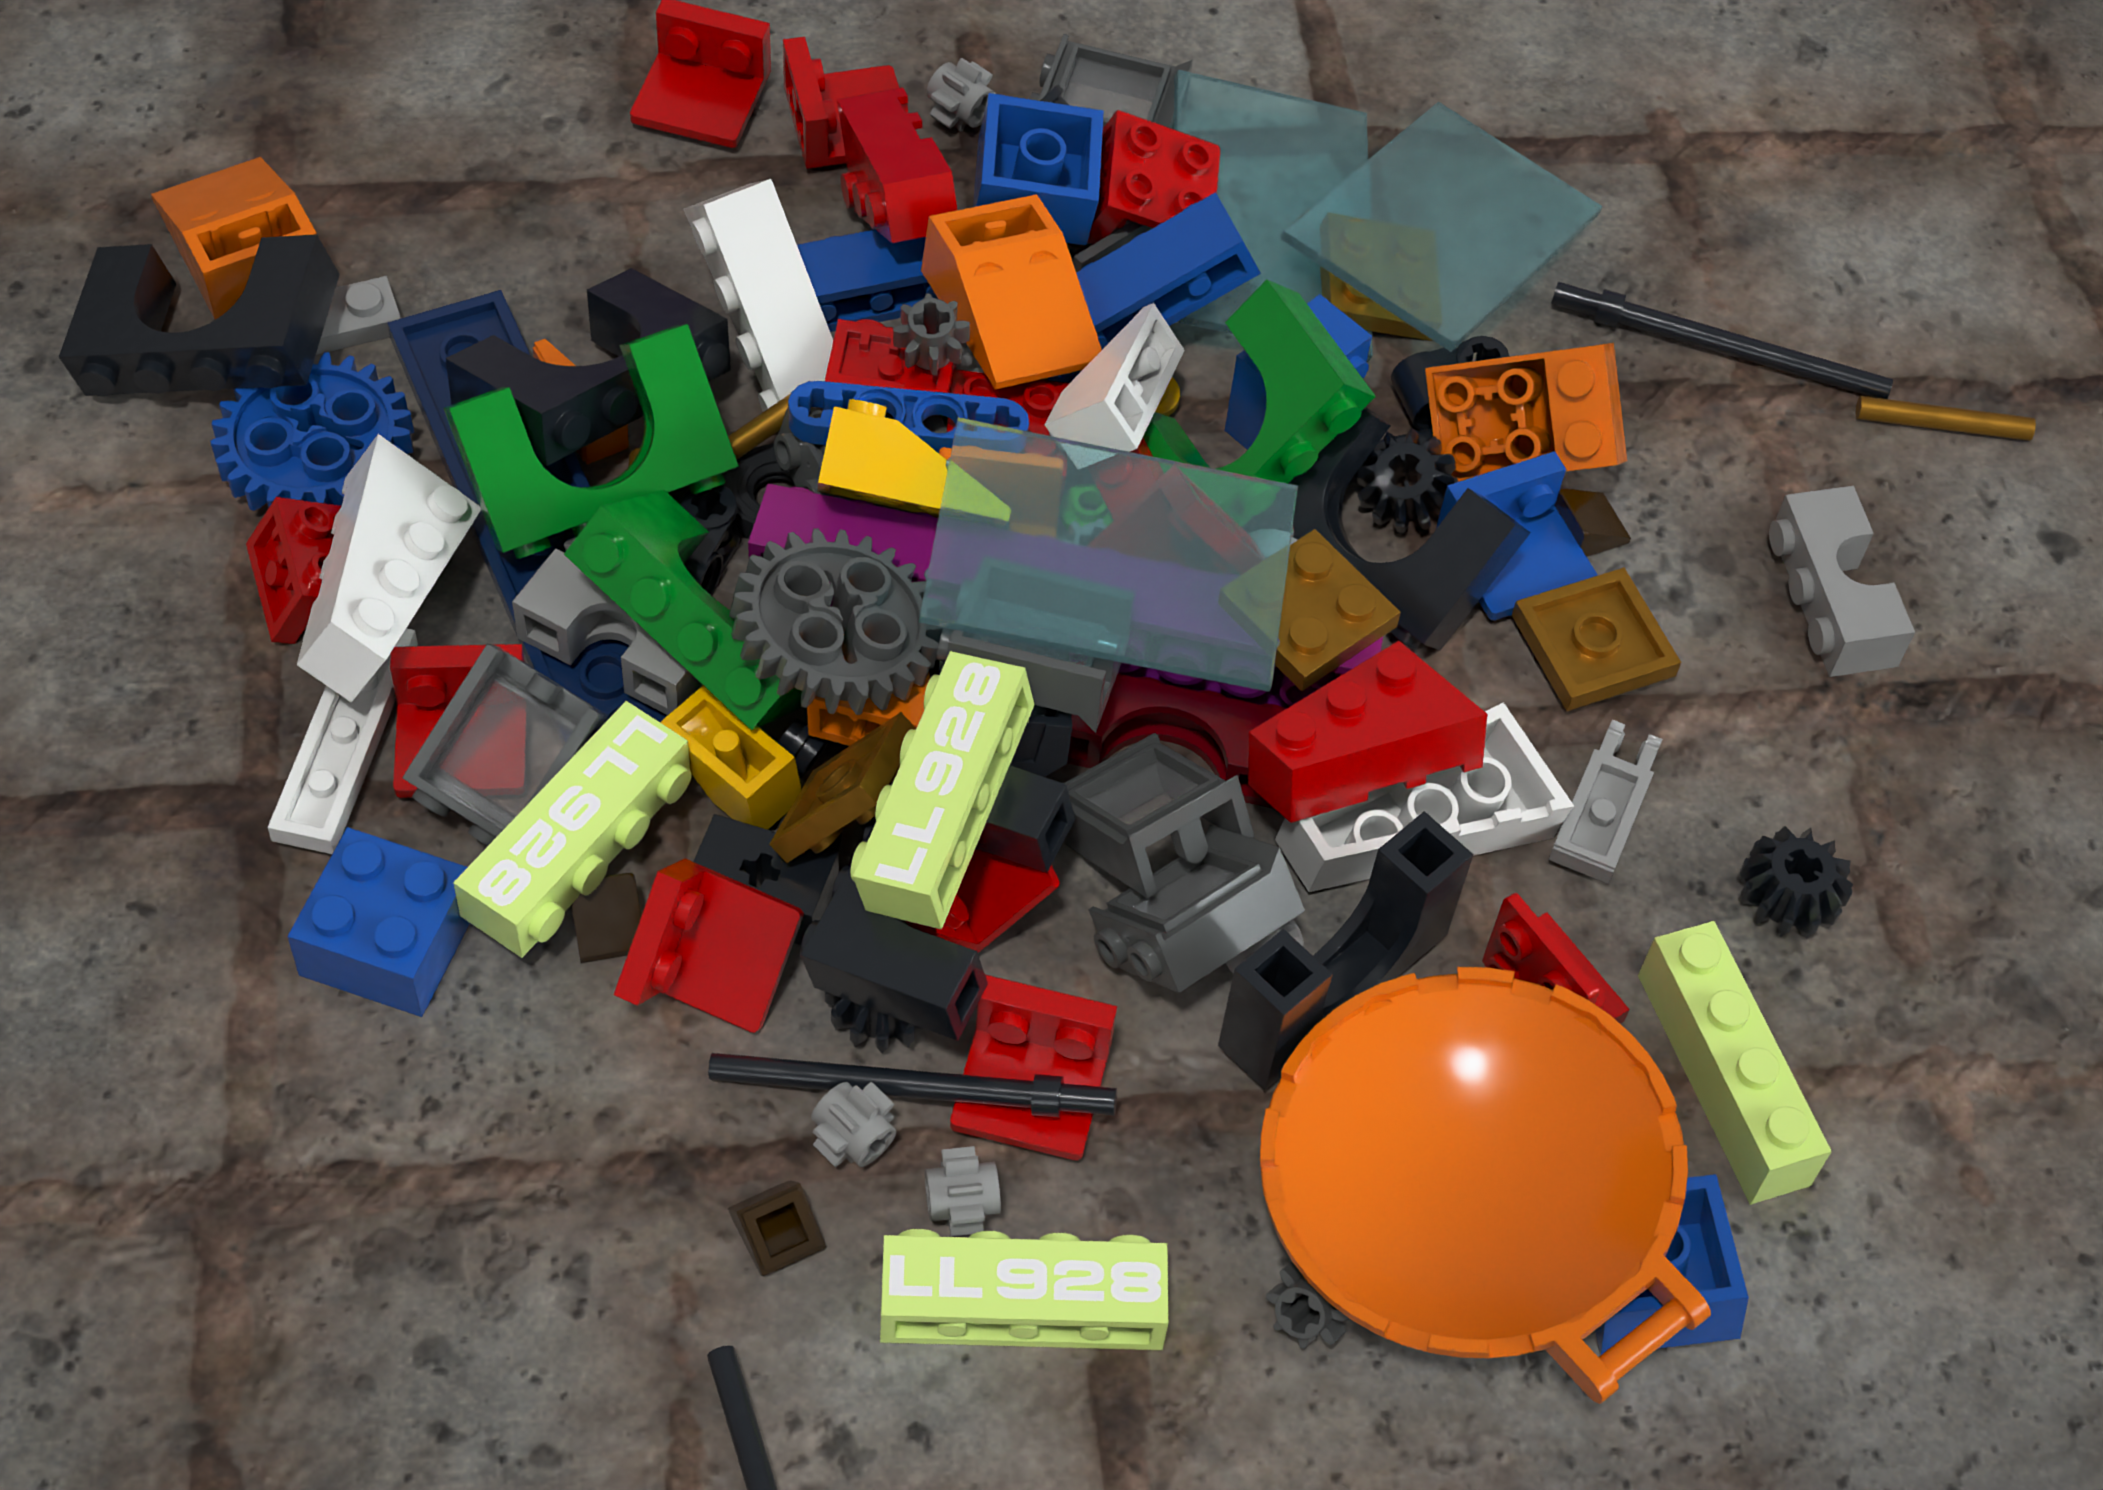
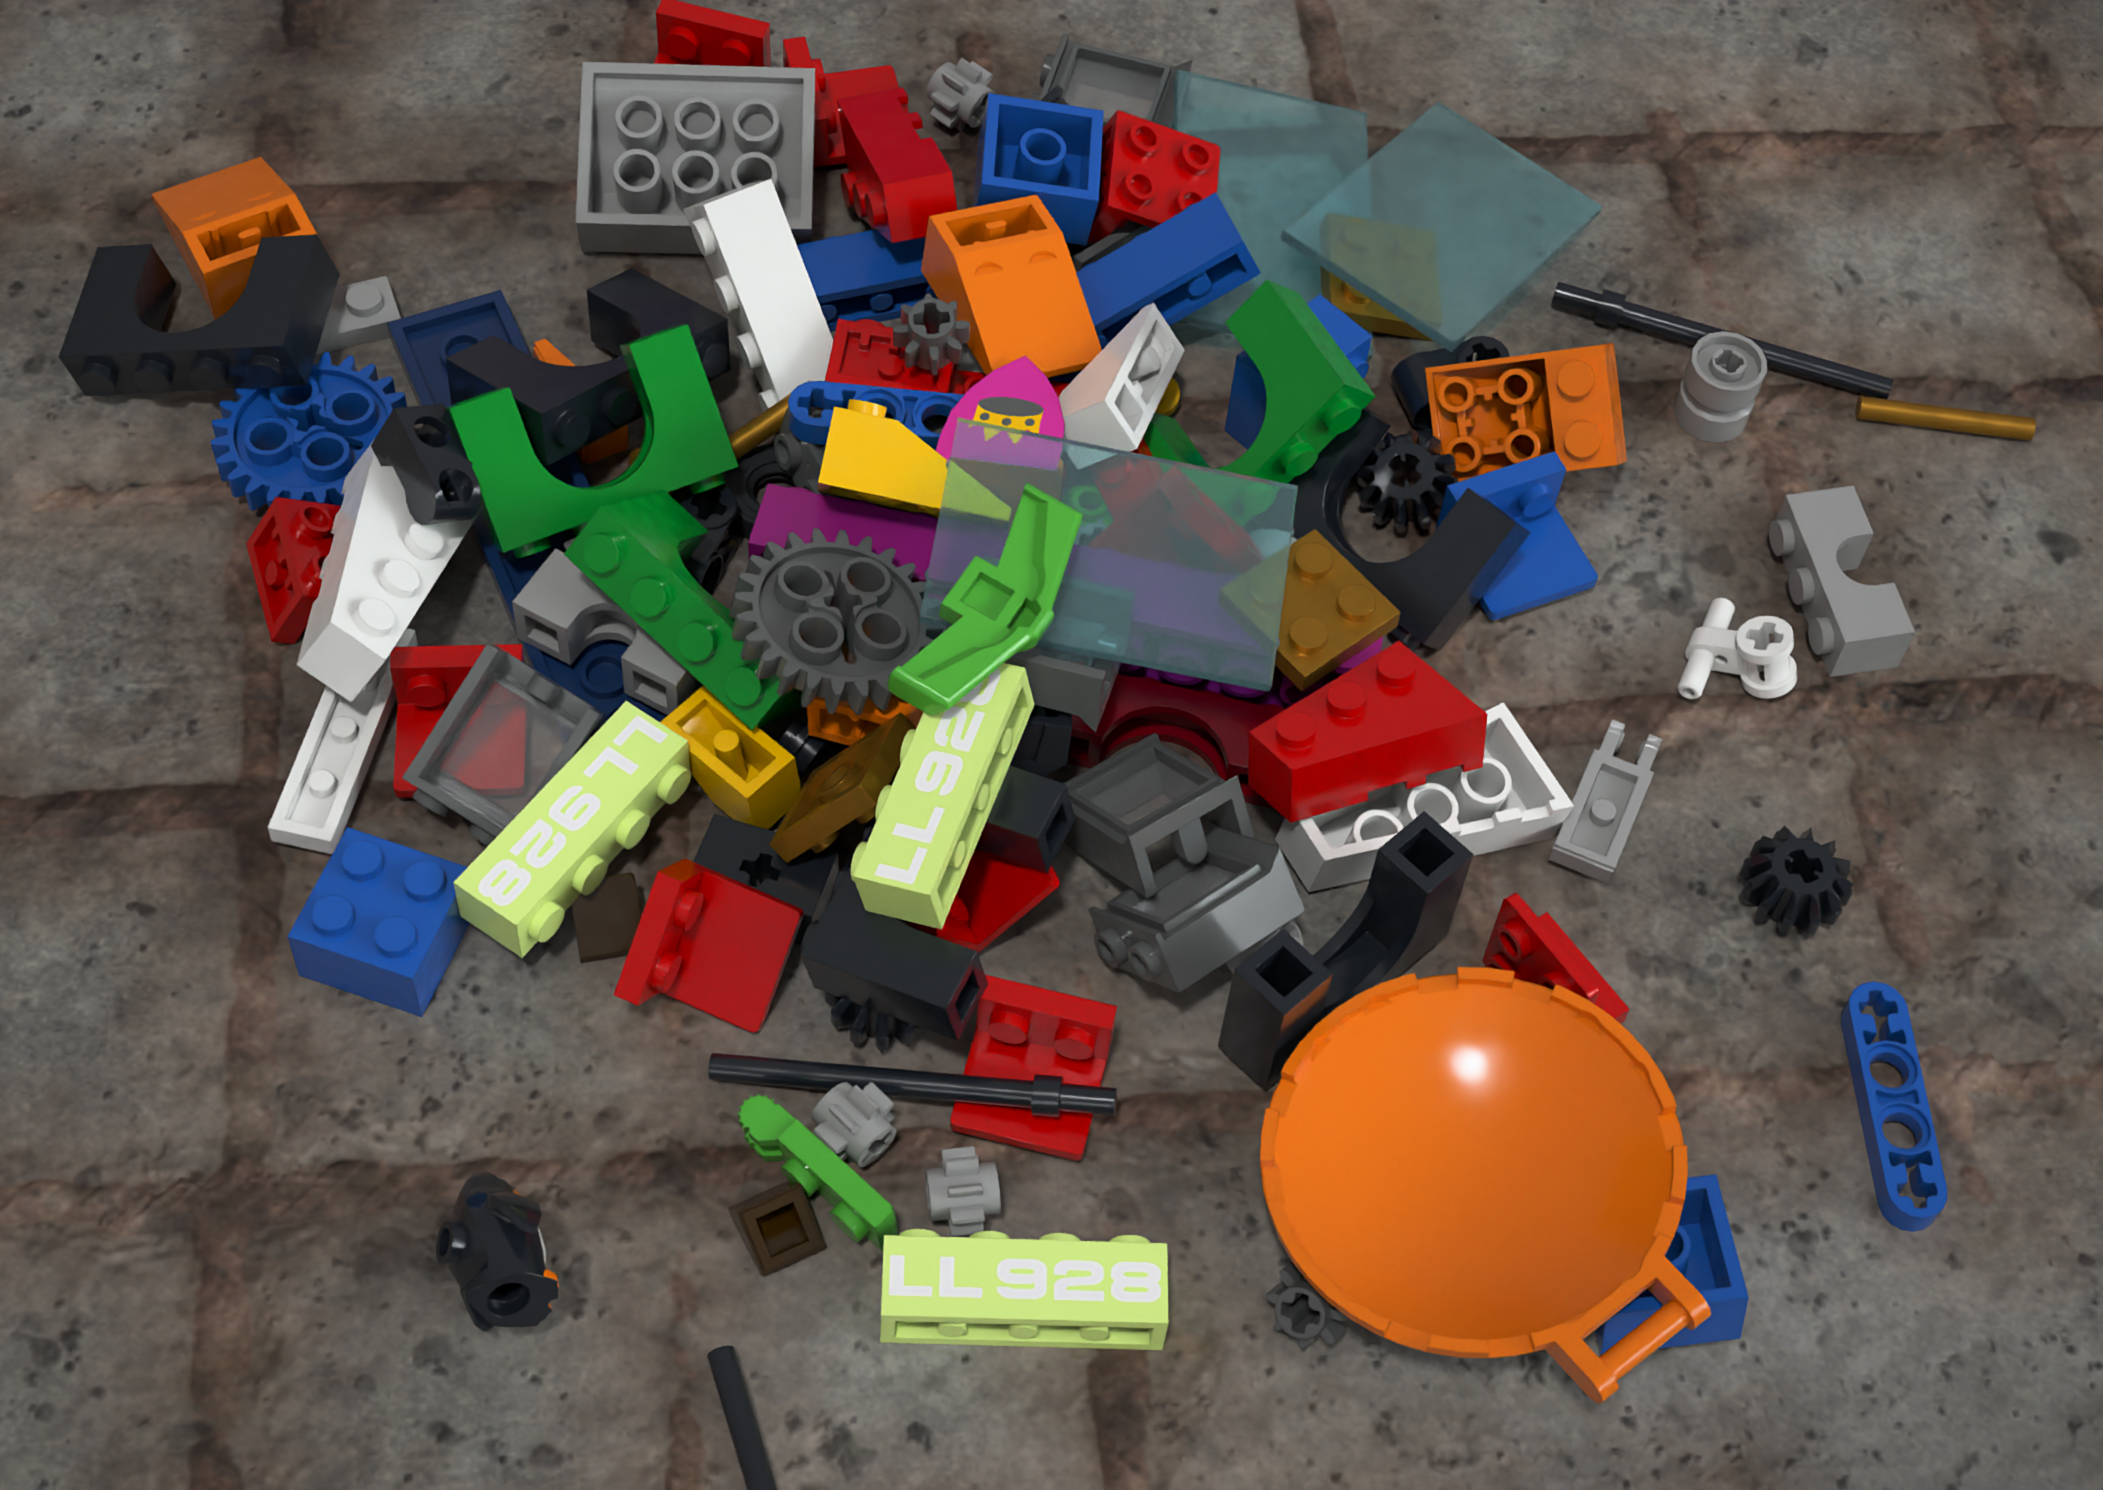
(429, 464): none -> black leg
(497, 1255): none -> black animal
(681, 136): none -> light grey slope
(808, 1161): none -> bright green hinge
(994, 607): none -> bright green plate
(1008, 397): none -> dark pink sticker
(1591, 520): dark brown slope -> none
(1596, 639): pearl gold plate -> none
(1719, 386): none -> light grey wheel
(1733, 1063): yellowish green brick -> none
(1740, 653): none -> white piece
(1899, 1104): none -> blue beam

